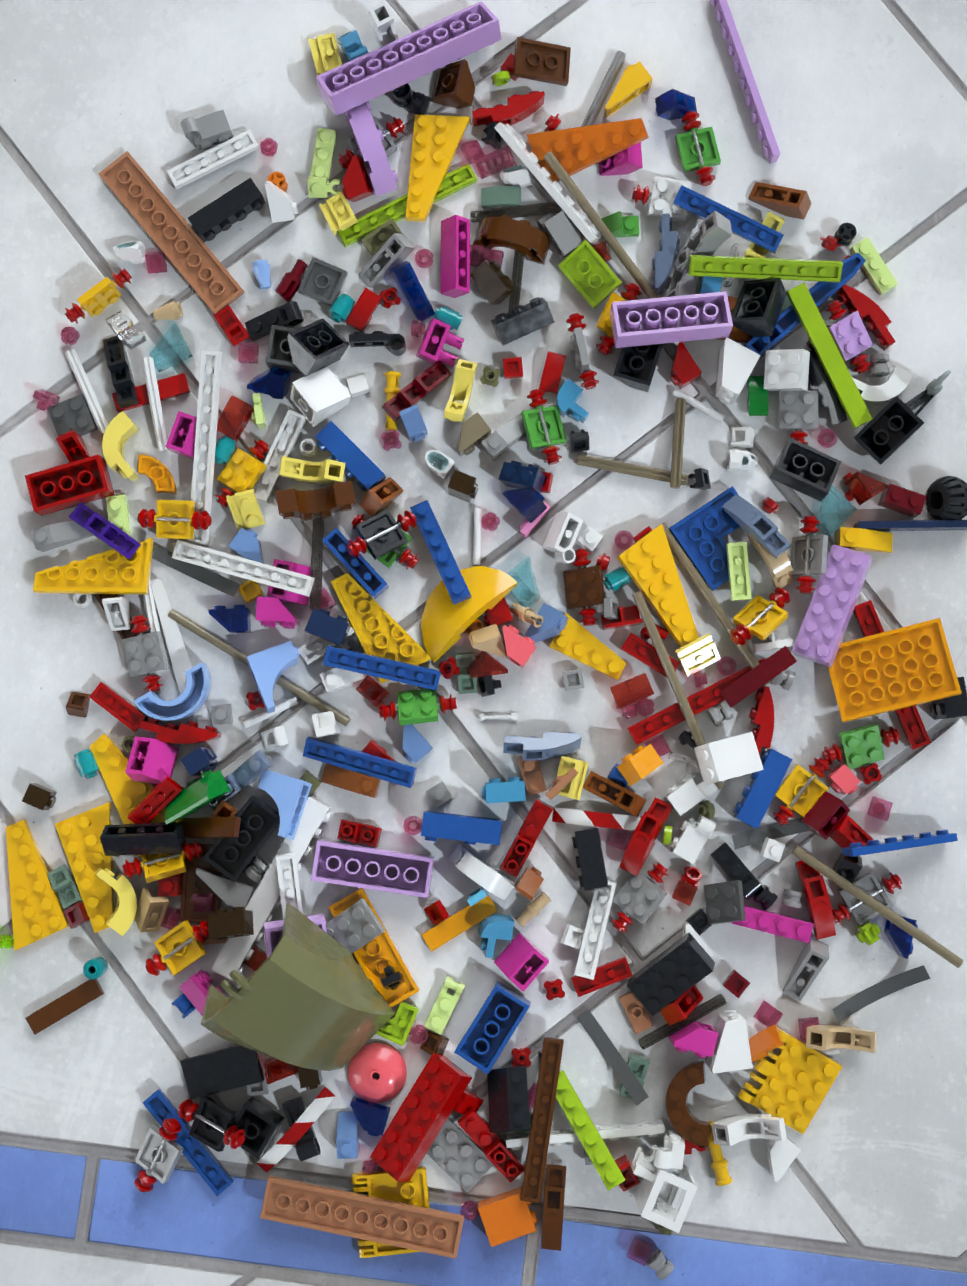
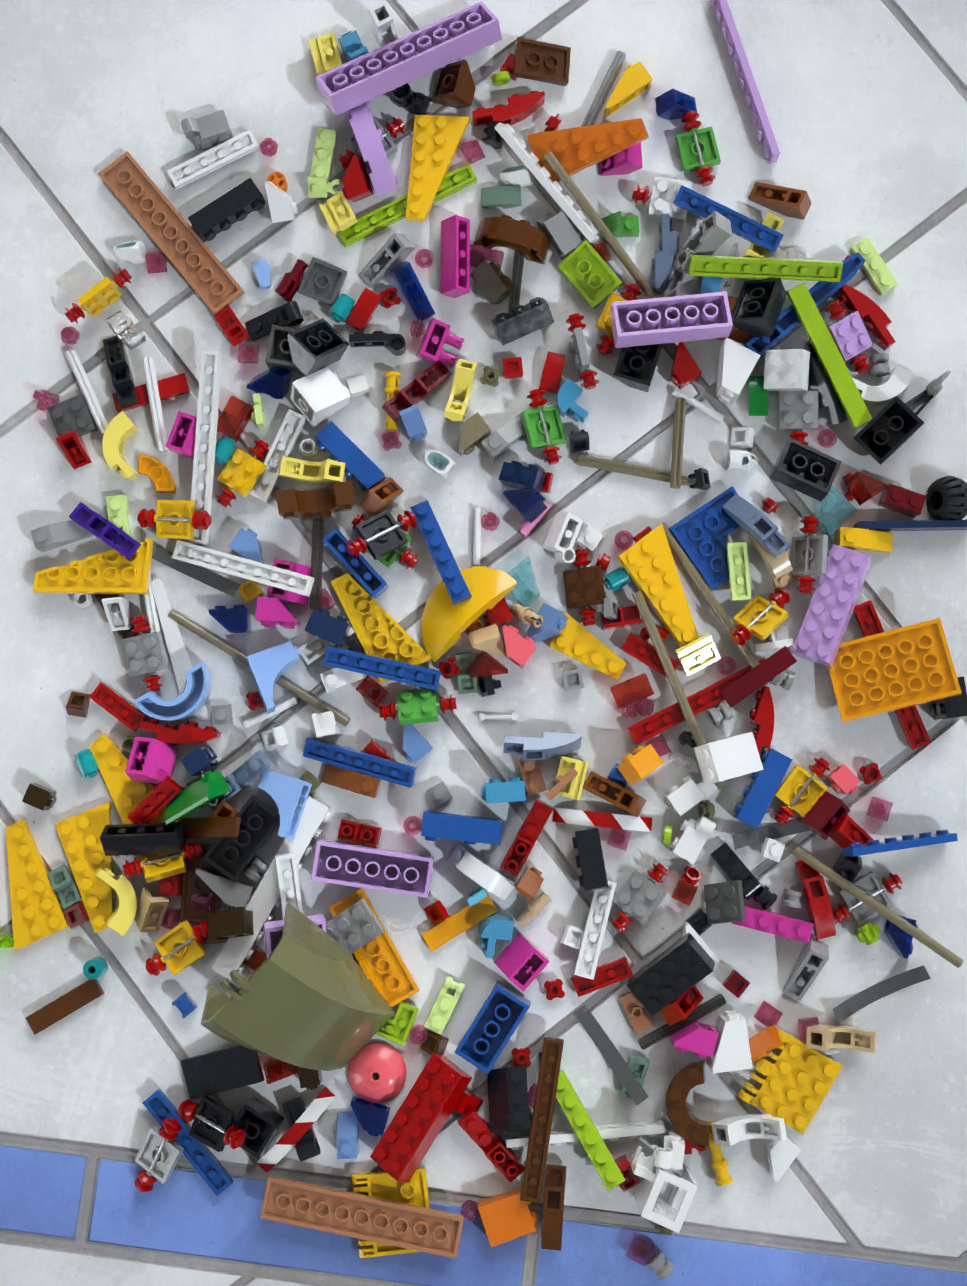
(69, 485): red brick -> none
(170, 311): tan cone -> none
(170, 349): clear light blue wing -> none
(197, 987): dark pink slope -> none
(245, 509): light yellow plate -> none
(258, 1088): light grey plate -> none
(370, 1166): clear pink plate -> none
(379, 236): olive plate -> none
(392, 979): black tile -> none
(449, 317): teal brick -> none
(459, 1156): light grey plate -> none
(462, 486): dark brown brick -> none
(498, 167): clear pink slope -> none
(517, 211): clear smoke axle -> none
(645, 836): red slope -> none
(700, 679): clear pink plate -> none
(830, 243): red plate -> none
(848, 230): black wheel -> none
(861, 745): bright green plate -> none

